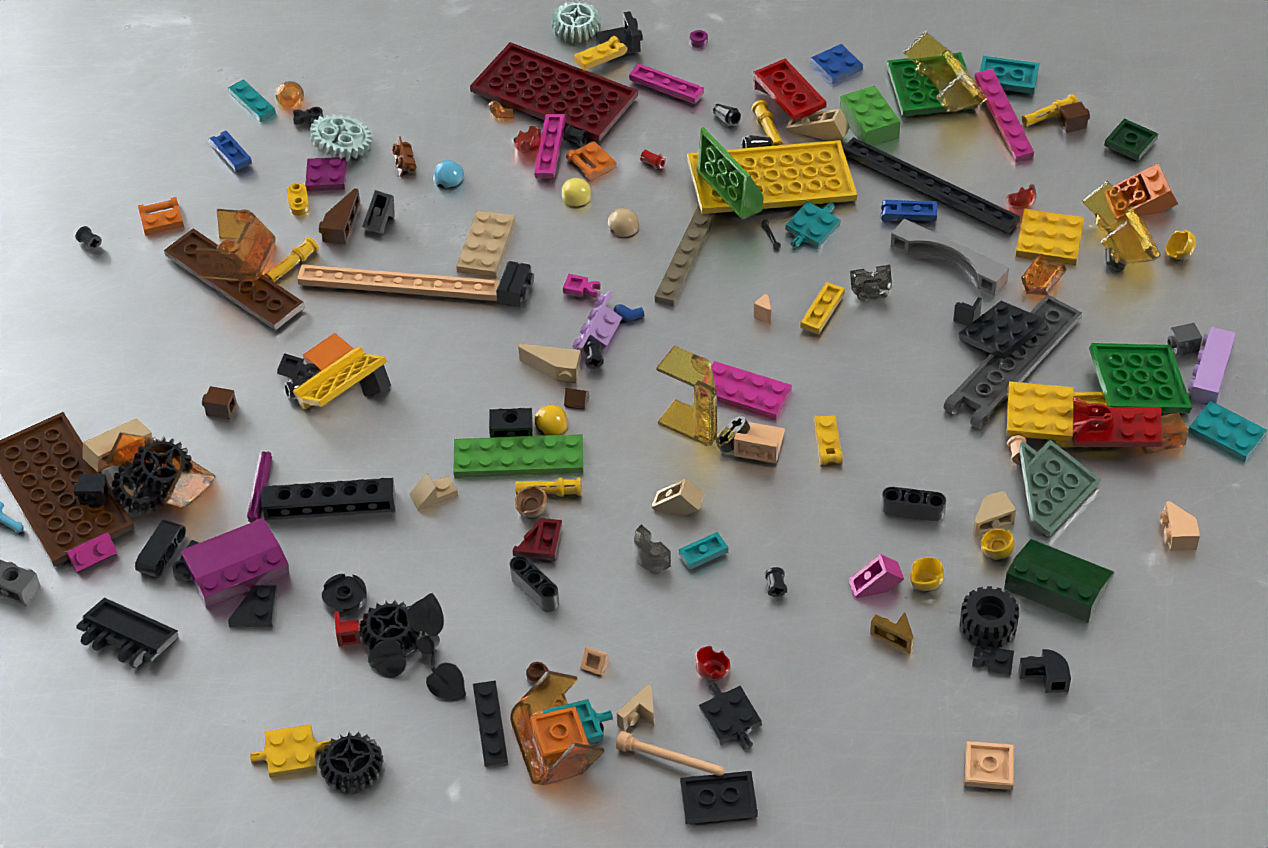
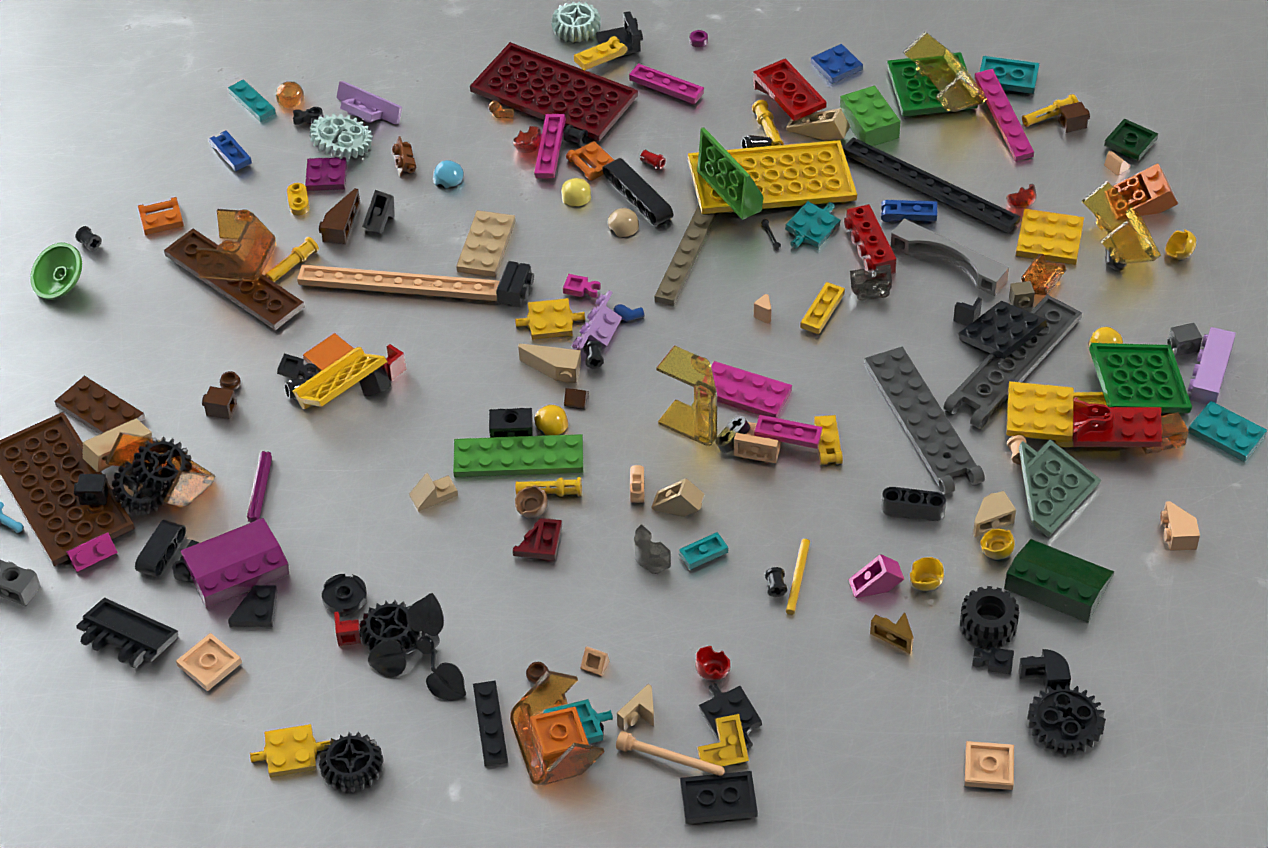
(56, 271): none -> bright green dish
(96, 406): none -> reddish brown plate
(209, 661): none -> light nougat plate
(230, 380): none -> reddish brown plate
(328, 498): black brick -> none
(367, 105): none -> lavender bracket
(395, 362): none -> panel
(534, 583): black beam -> none
(550, 319): none -> yellow plate
(637, 192): none -> black beam
(637, 484): none -> light nougat bar
(727, 114): black cone -> none
(731, 746): none -> yellow plate
(788, 431): none -> dark pink plate
(797, 578): none -> yellow bar
(869, 238): none -> red brick
(922, 419): none -> dark grey hinge
(1021, 294): none -> dark tan plate
(1066, 719): none -> black gear
(1106, 335): none -> yellow hair
(1116, 163): none -> light nougat slope

